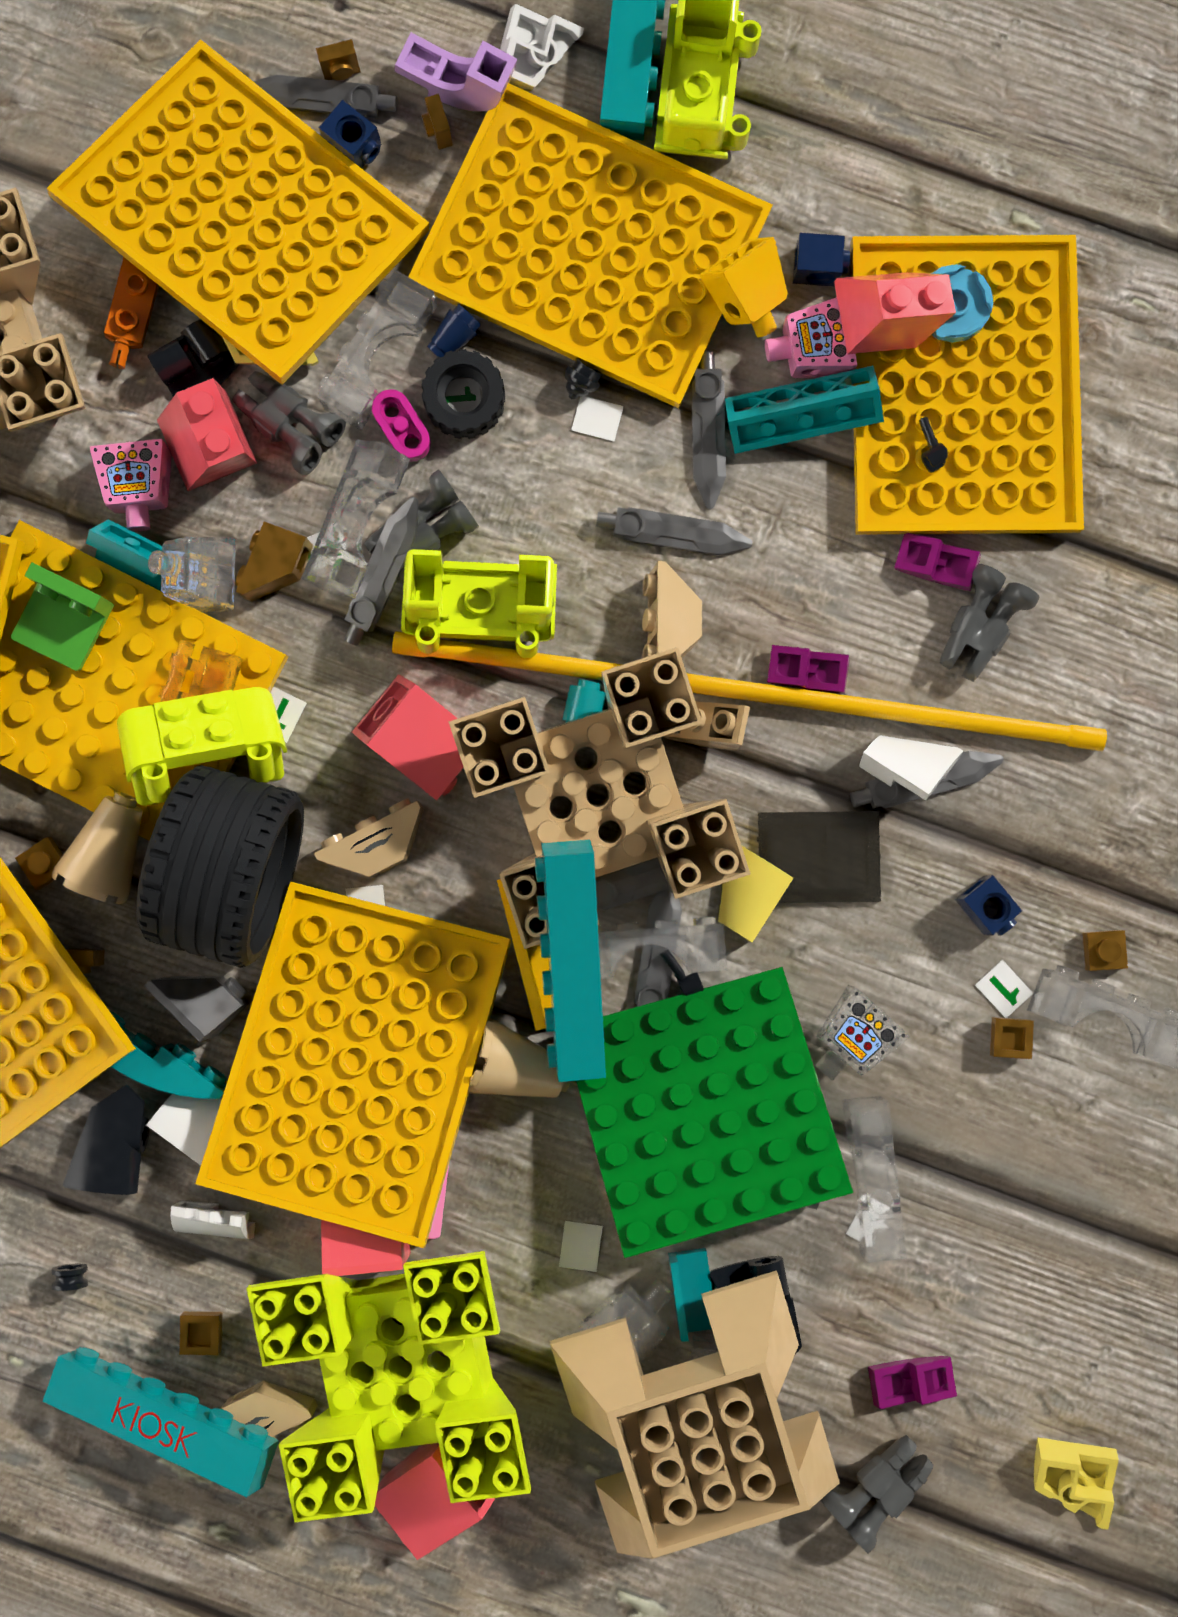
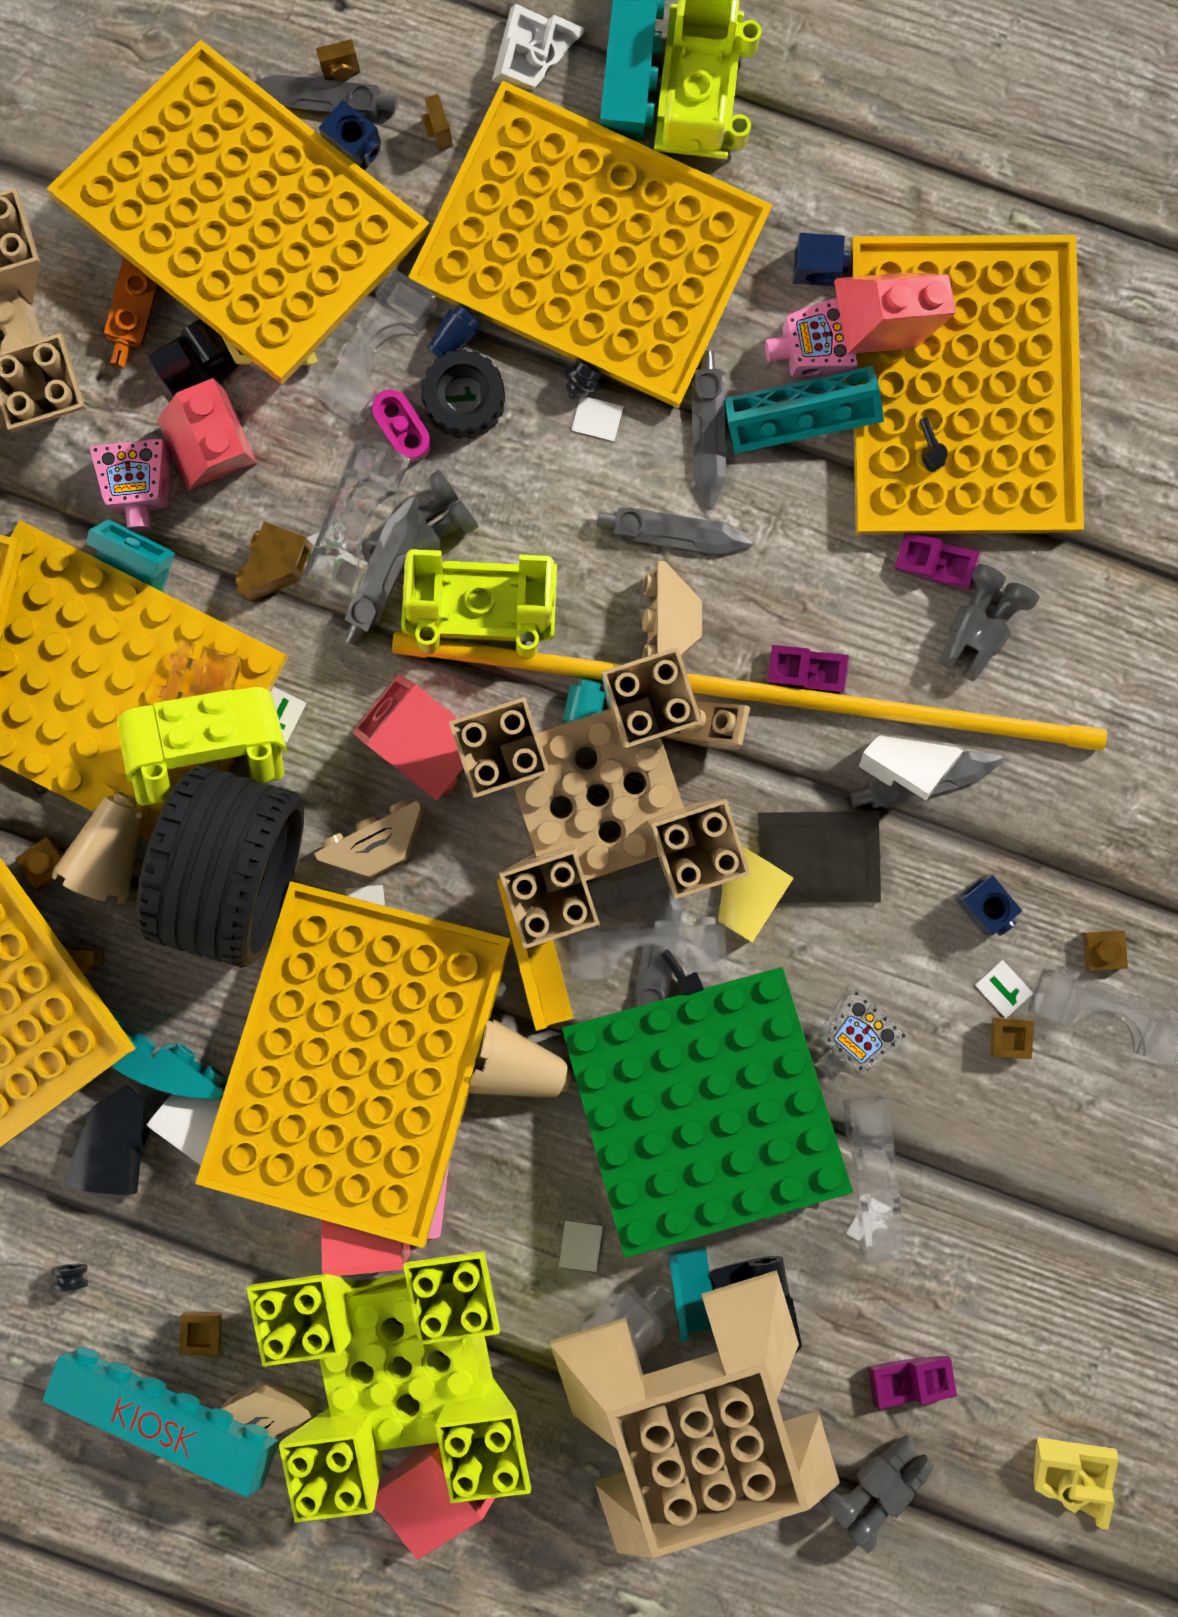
(61, 618): bright green bracket -> none
(197, 572): clear torso -> none
(200, 1002): flat silver slope -> none
(208, 1220): white slope -> none
(283, 409): dark grey piece -> none
(459, 80): lavender arch -> none
(573, 960): teal brick -> none
(748, 284): yellow torso -> none
(972, 304): medium azure tile -> none

